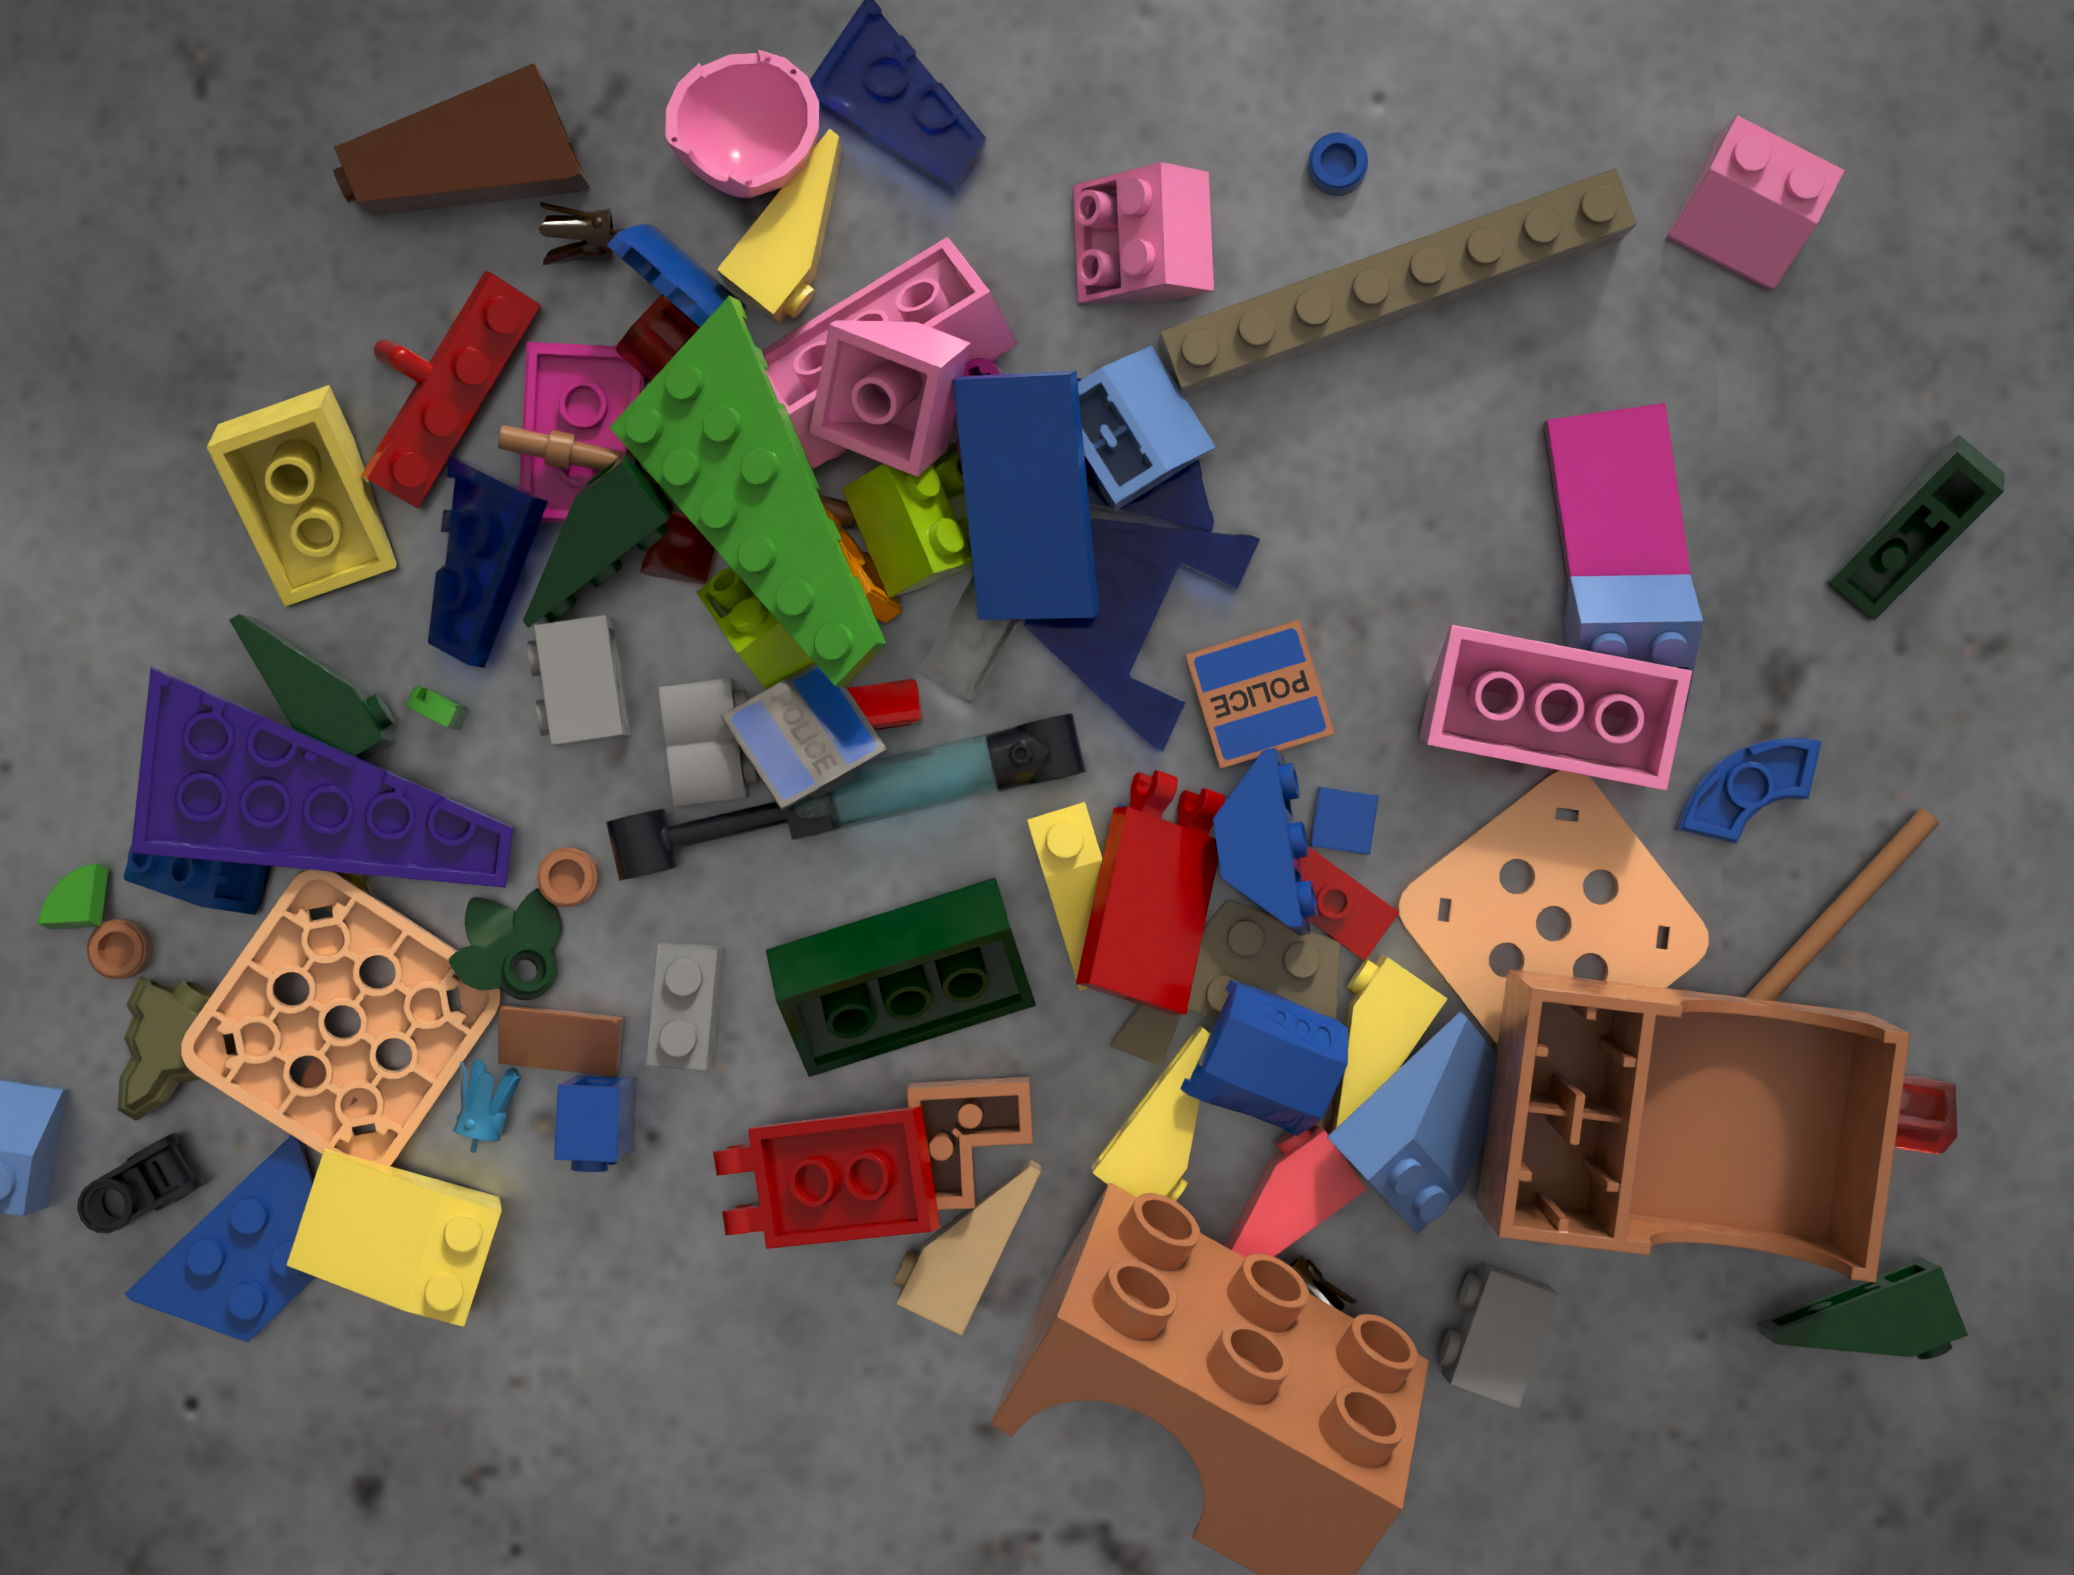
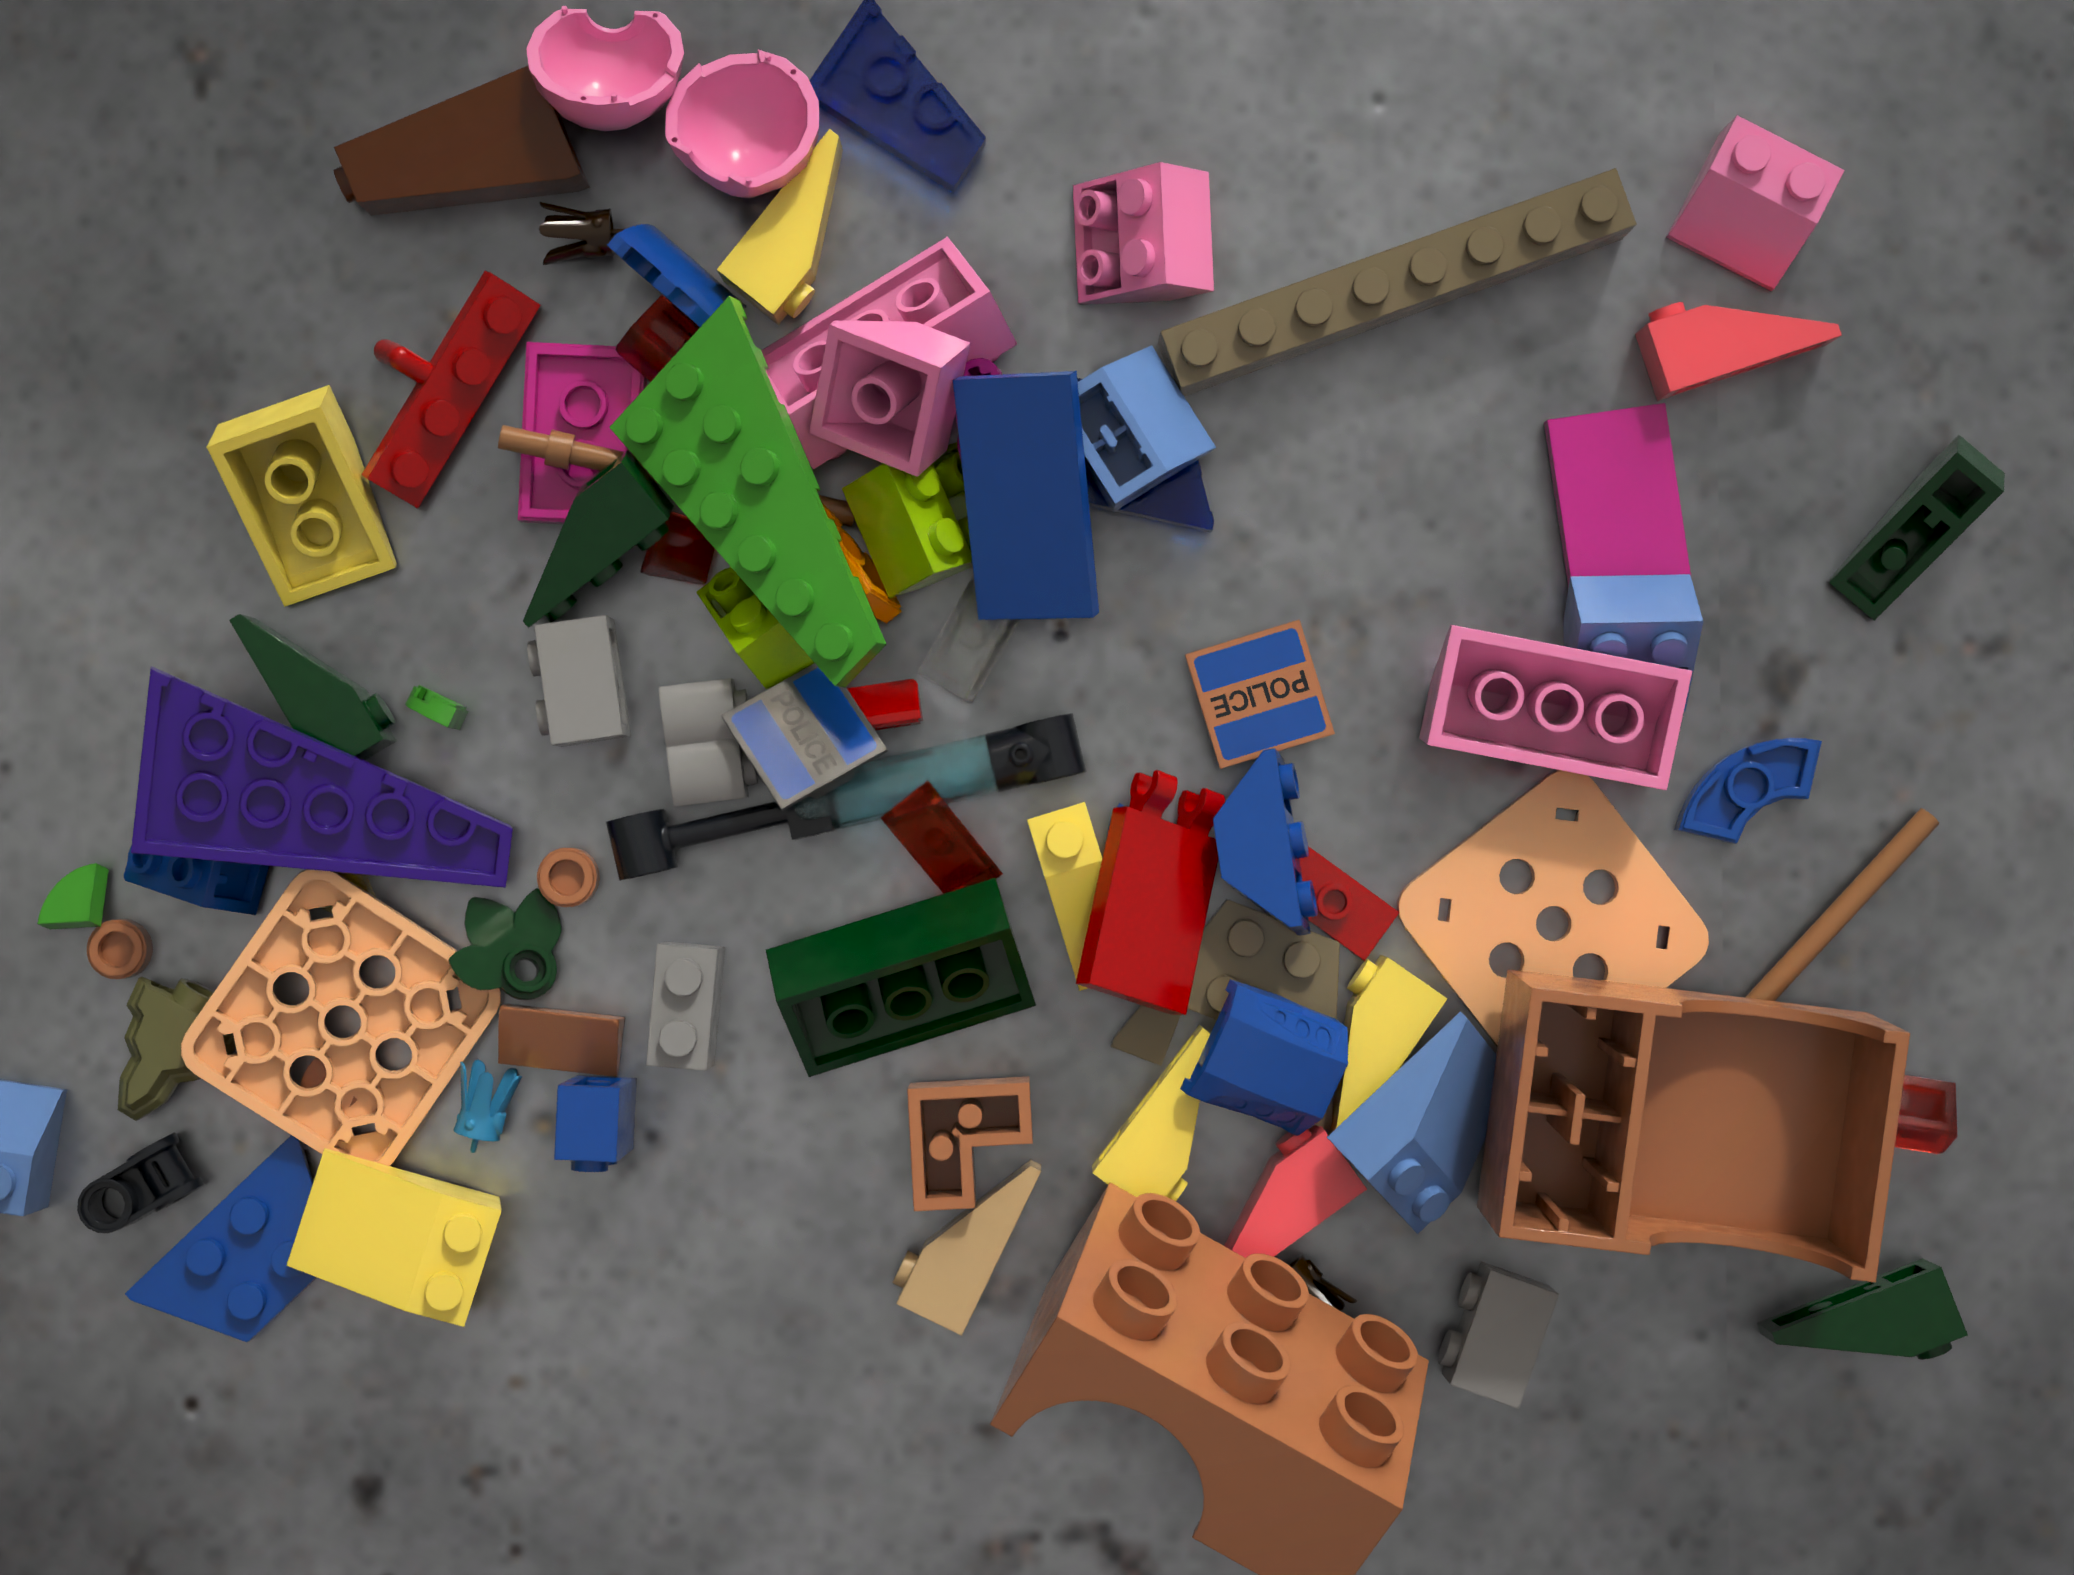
(486, 551): clear blue wing -> none
(605, 74): none -> bright pink cylinder
(835, 1179): red tile -> none
(939, 840): none -> clear red slope
(1132, 579): clear blue wing -> none
(1337, 164): blue tile -> none
(1343, 820): blue tile -> none
(1717, 343): none -> coral slope

